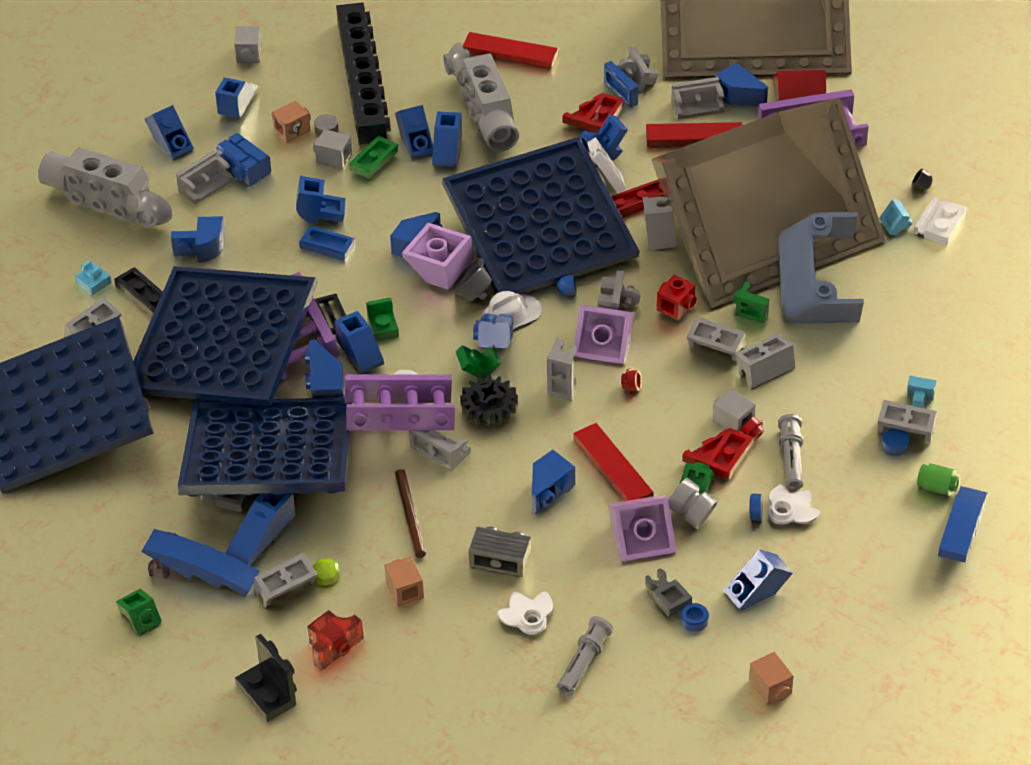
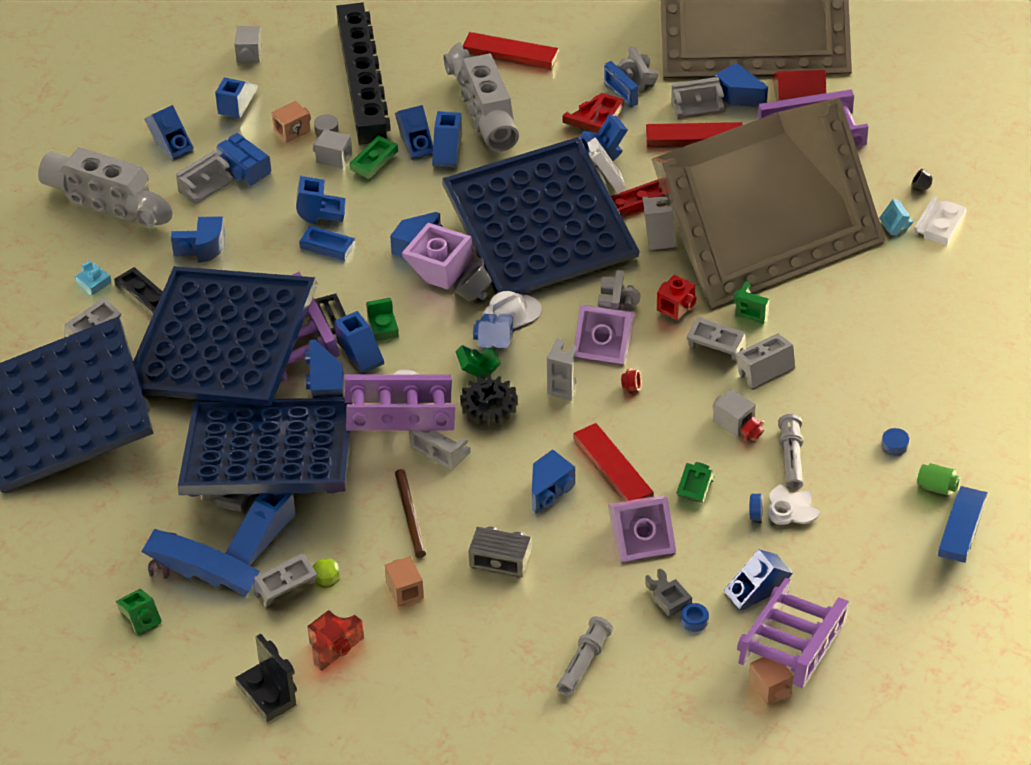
(524, 611): white plate -> none
(567, 285): blue hinge -> none
(689, 501): light grey wheel -> none
(721, 452): red wing -> none
(801, 296): sand blue windscreen -> none
(812, 649): none -> medium lavender fence
(907, 418): light grey hinge -> none
(921, 389): medium azure tile -> none

